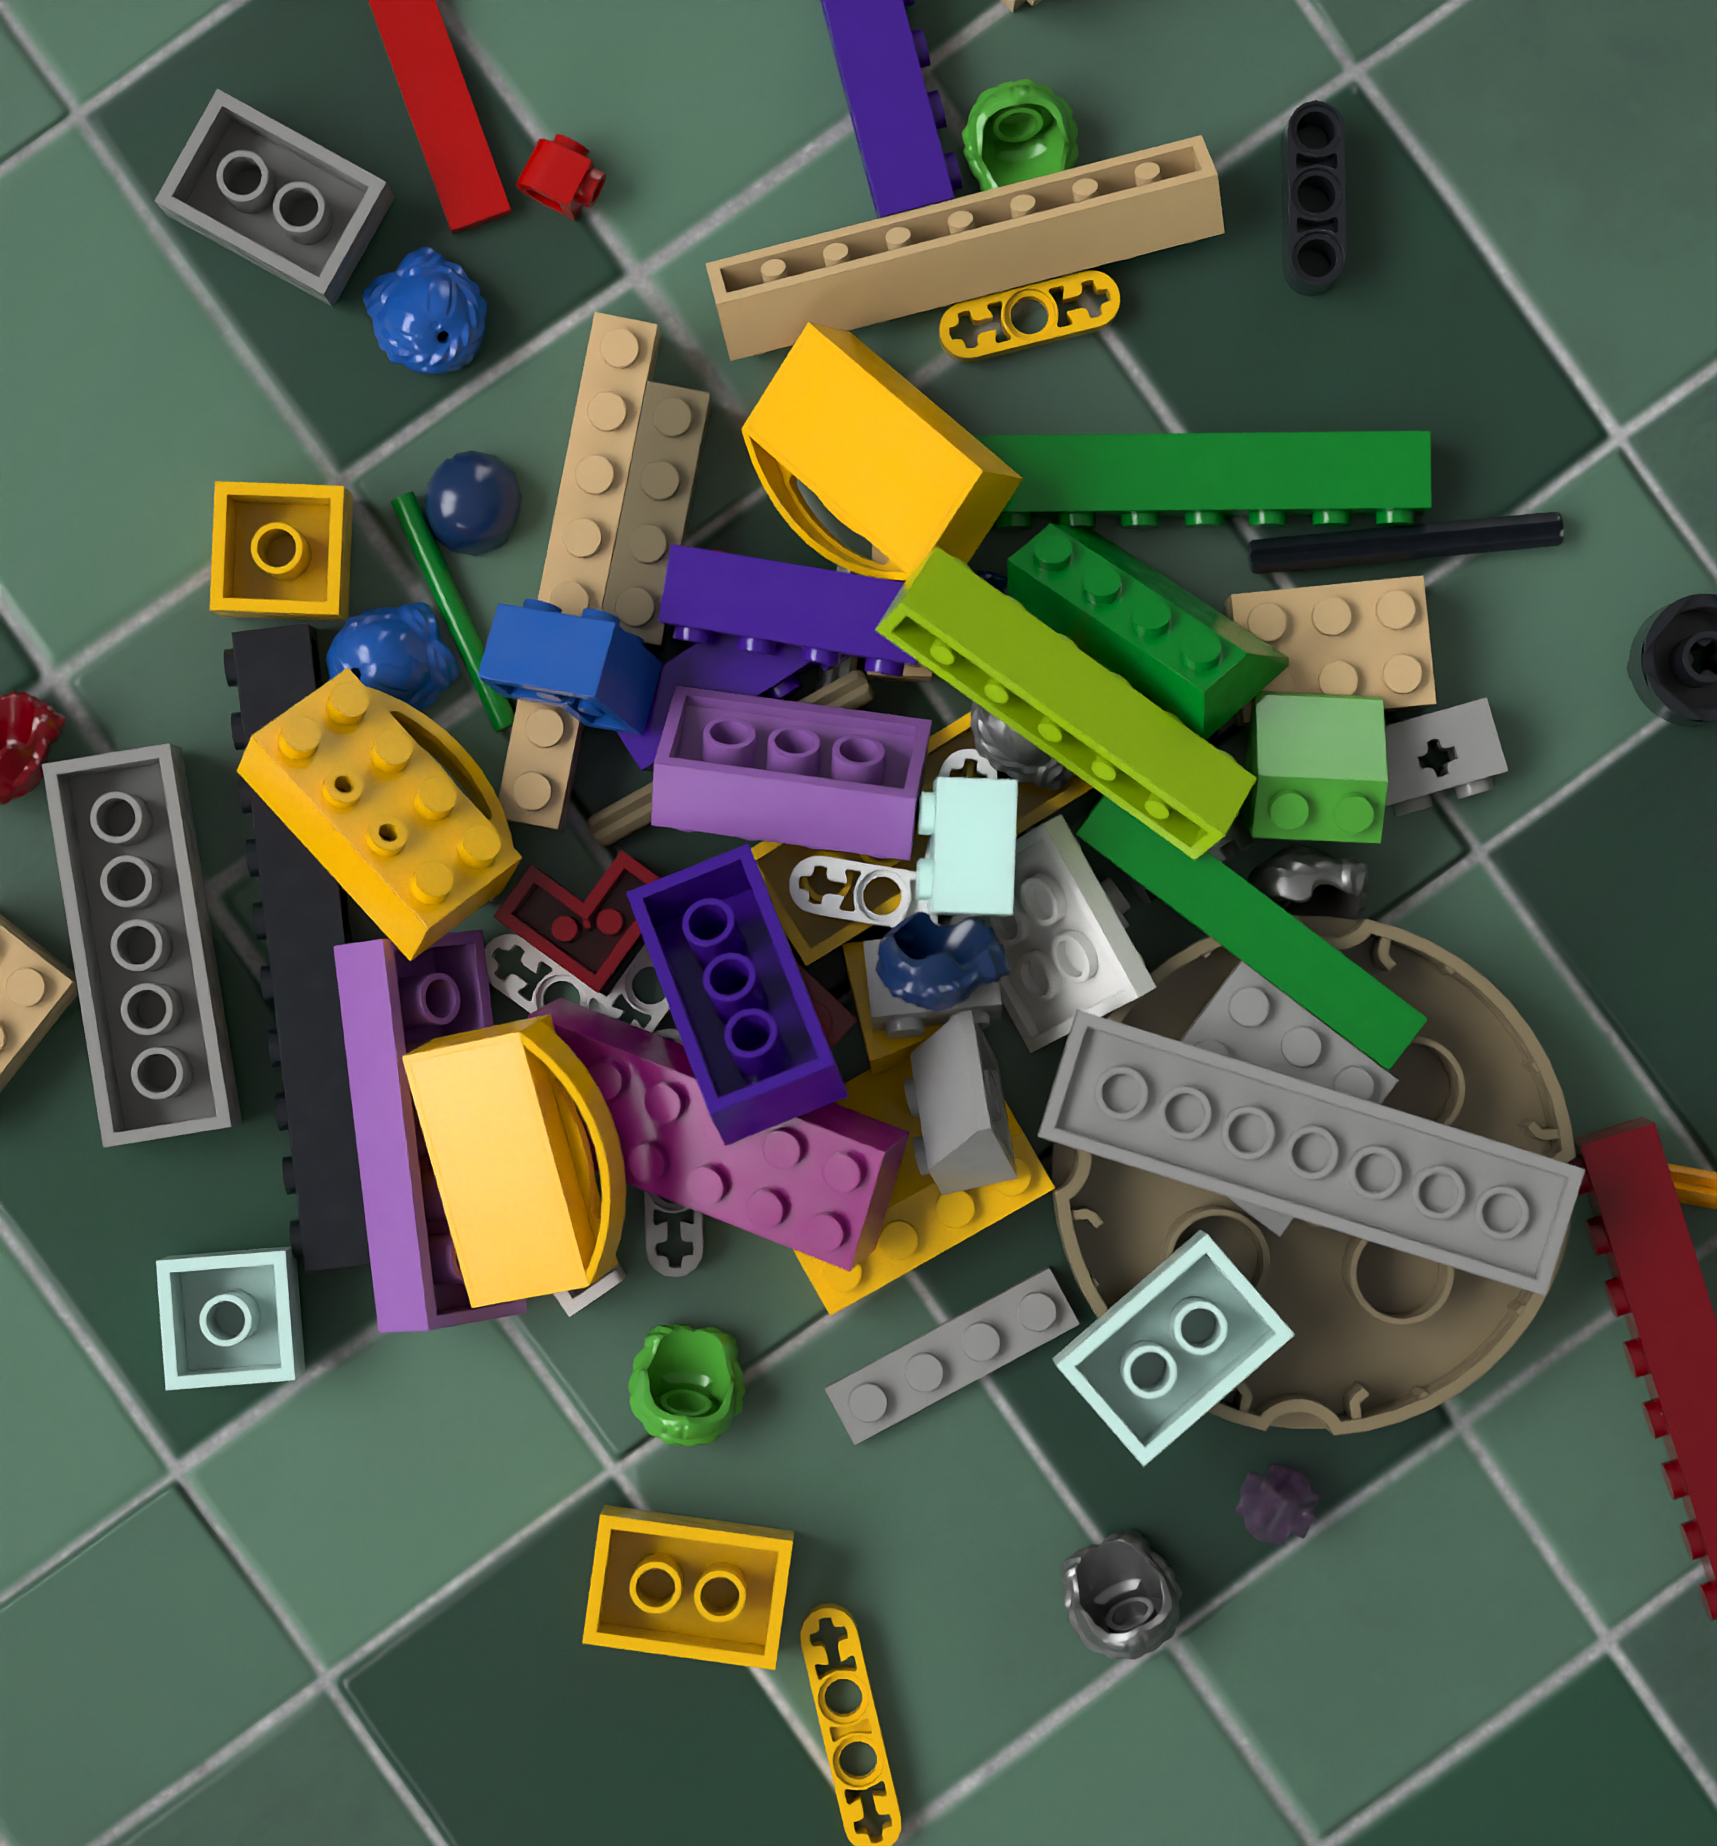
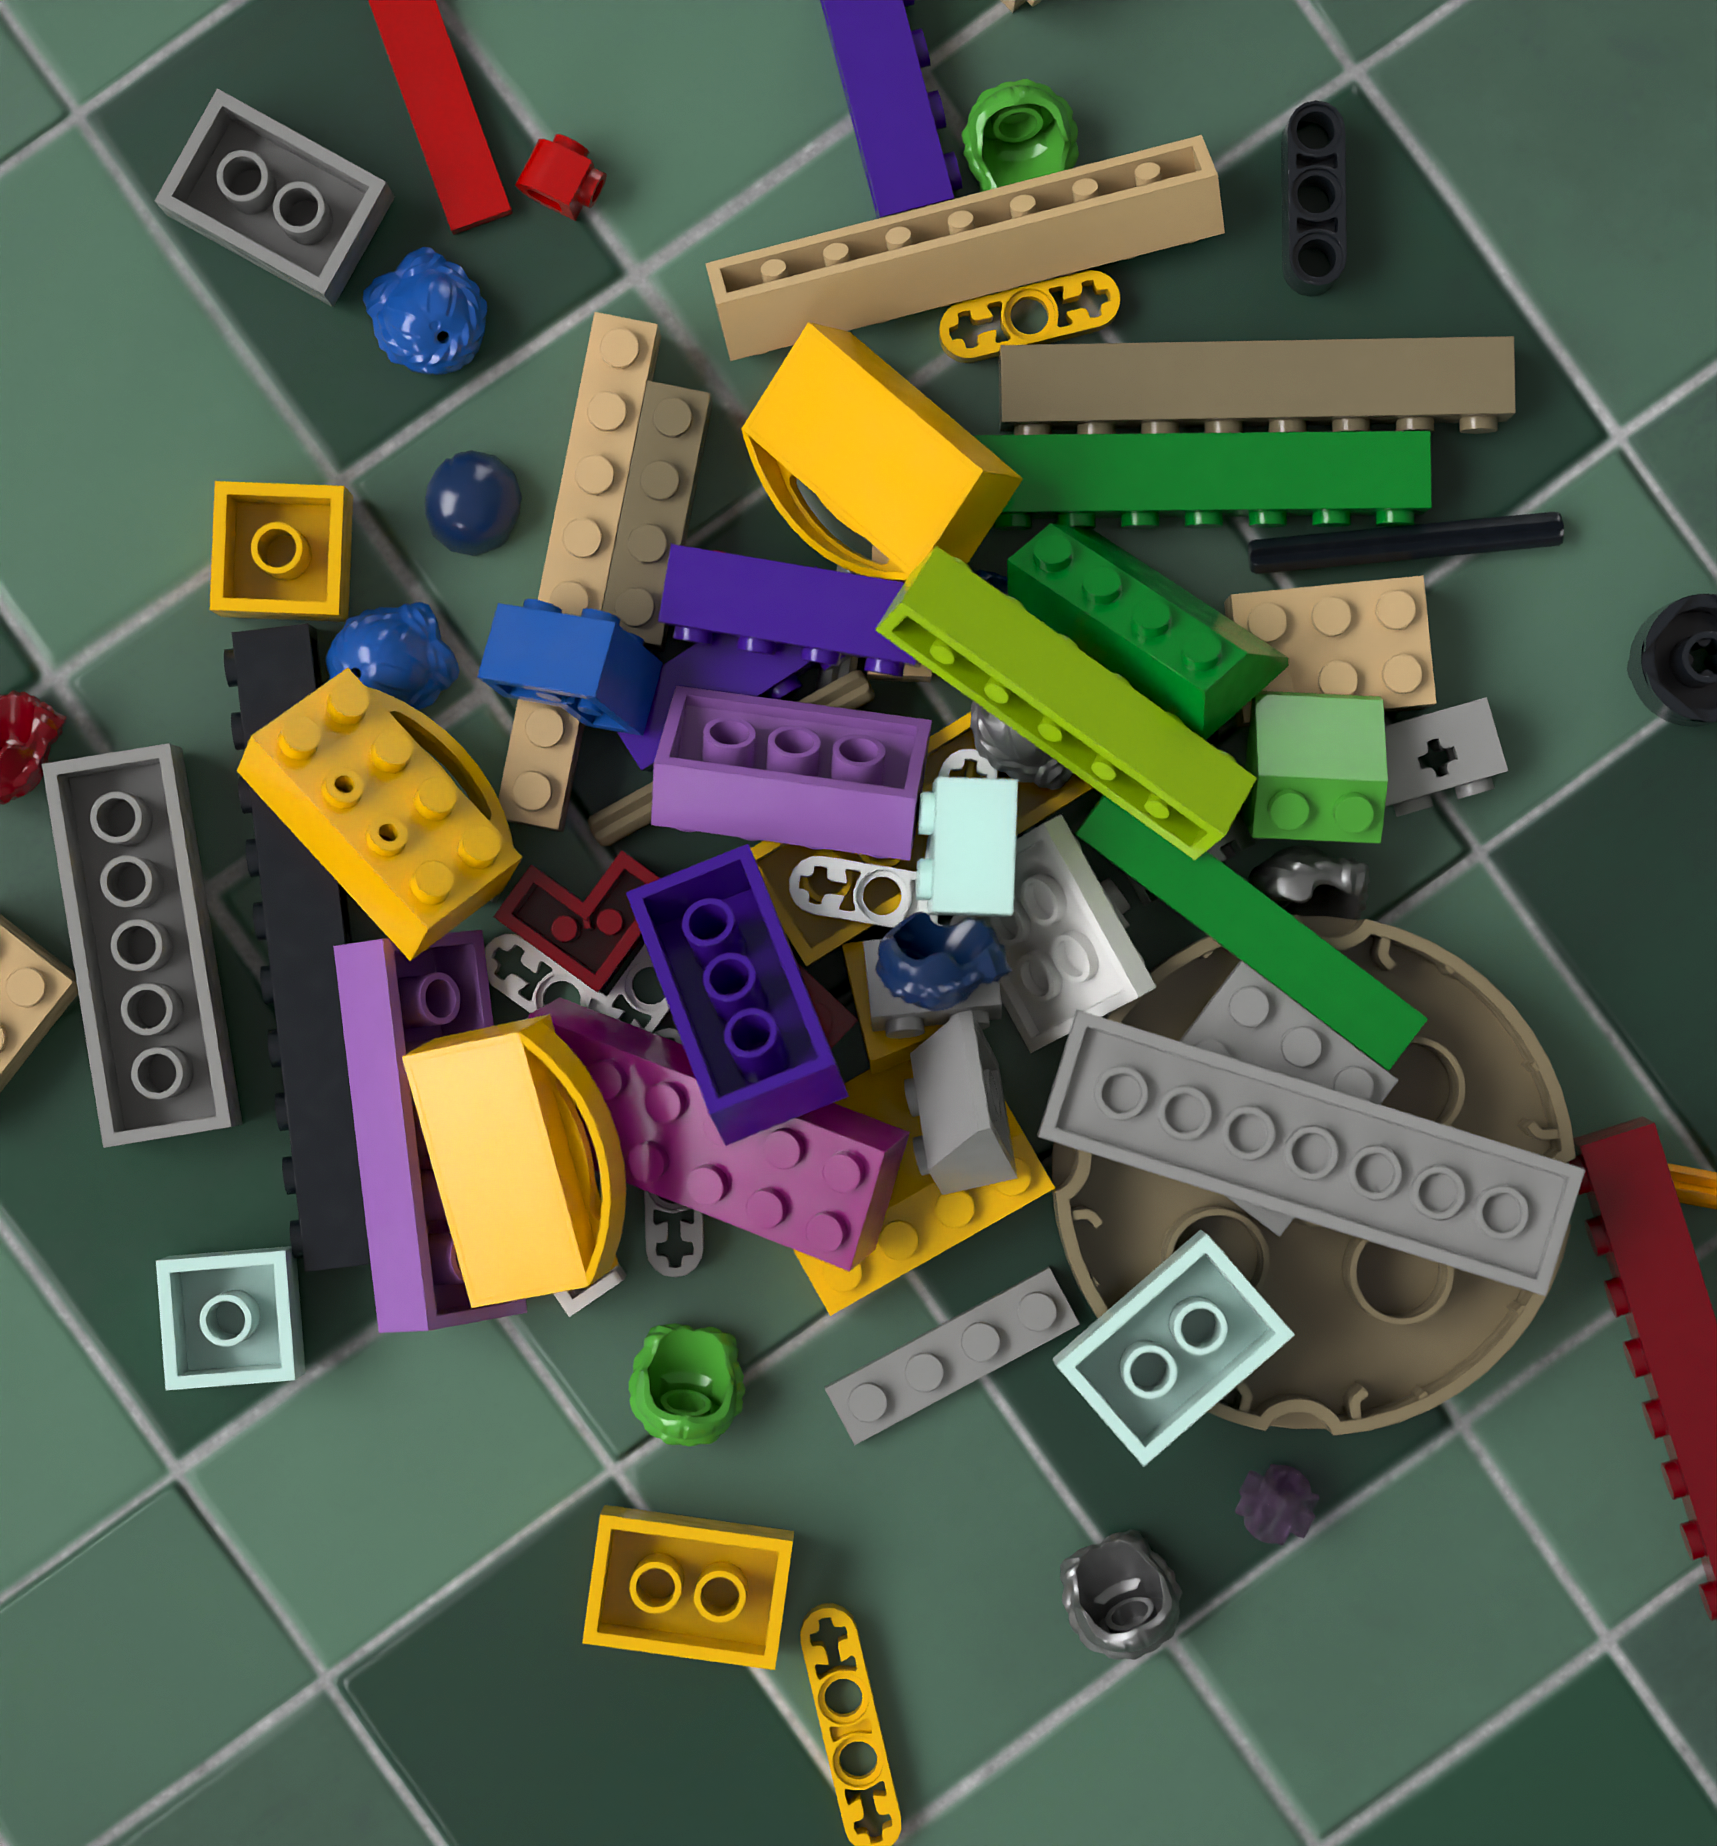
(450, 605): green bar -> none
(1258, 385): none -> dark tan brick

